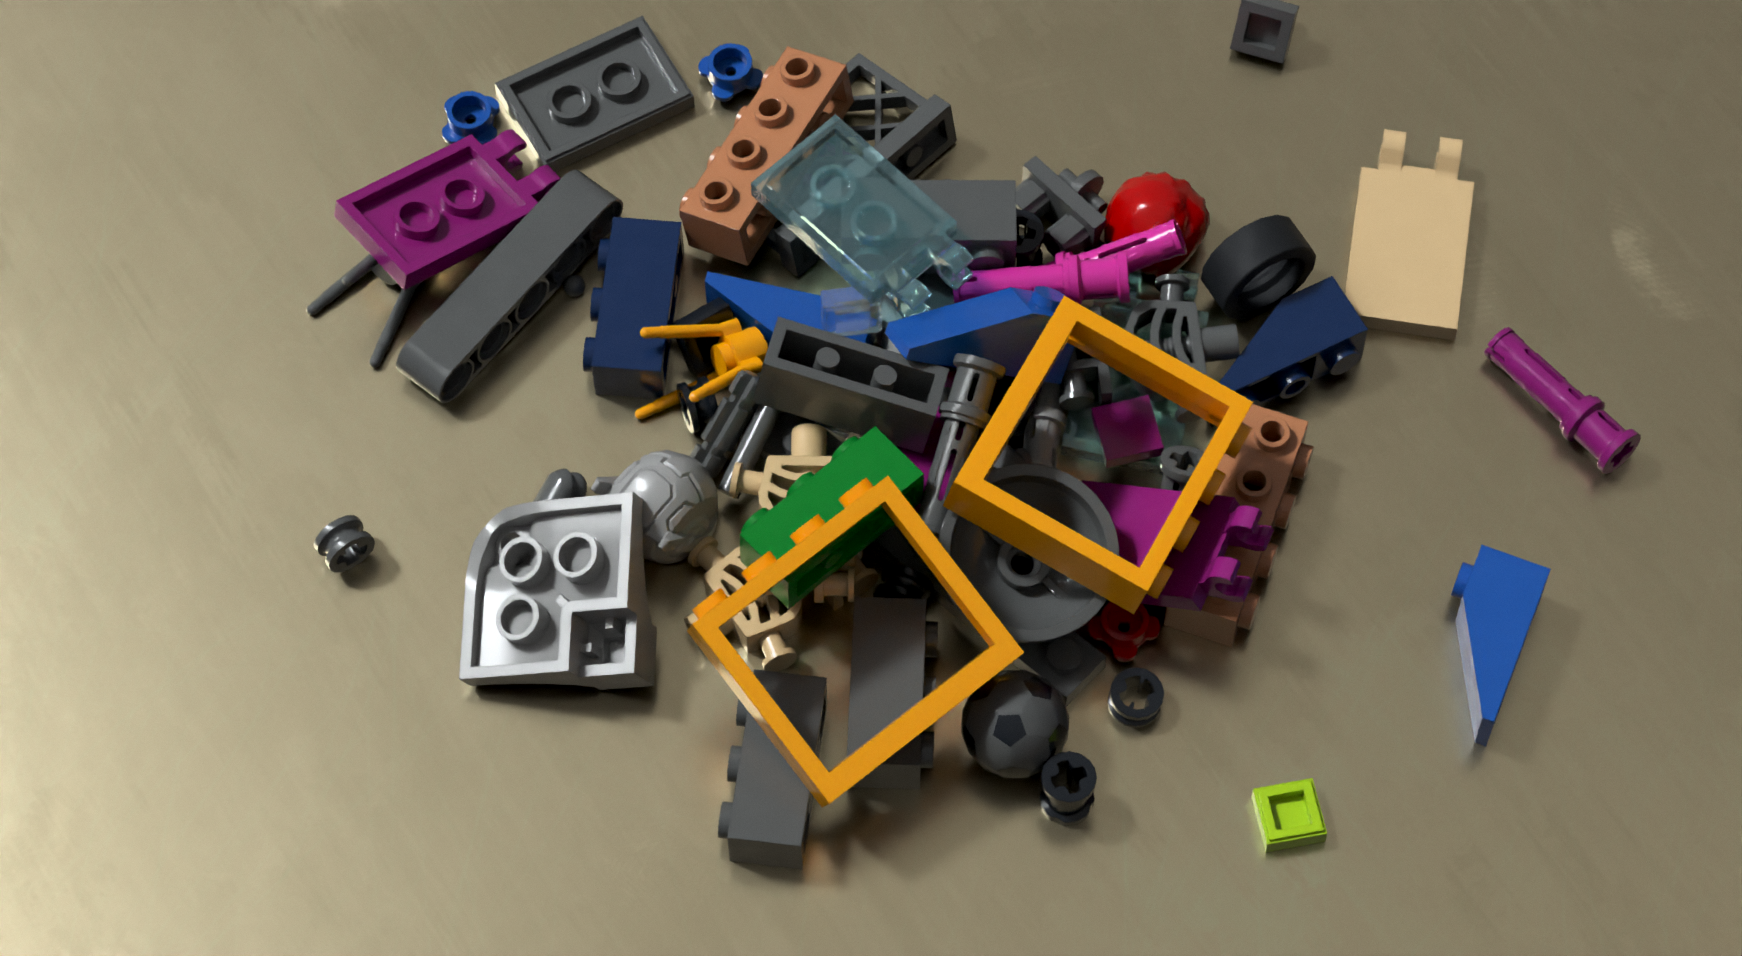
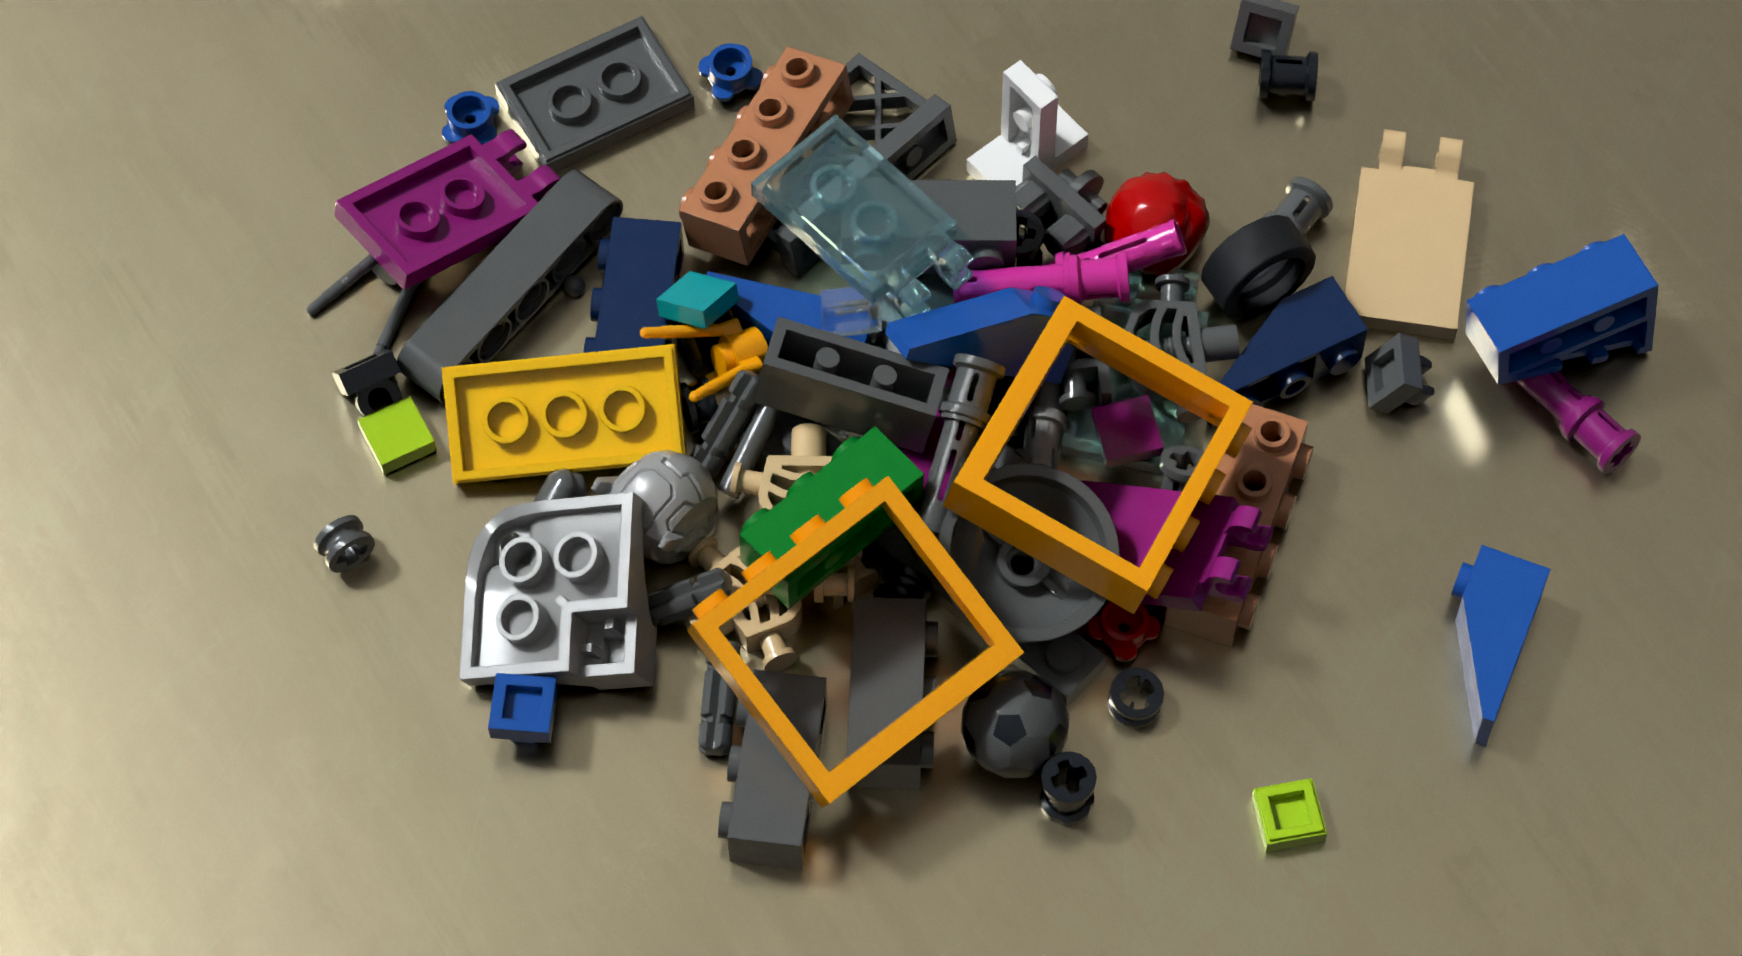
(367, 375): none -> black tile
(397, 435): none -> lime tile
(523, 708): none -> blue tile
(562, 412): none -> yellow tile
(680, 598): none -> dark grey axle
(697, 299): none -> teal tile
(716, 712): none -> dark grey axle
(1029, 128): none -> white bracket
(1288, 75): none -> black bush
(1309, 212): none -> dark grey bush
(1396, 374): none -> dark grey tile
(1565, 312): none -> blue wedge

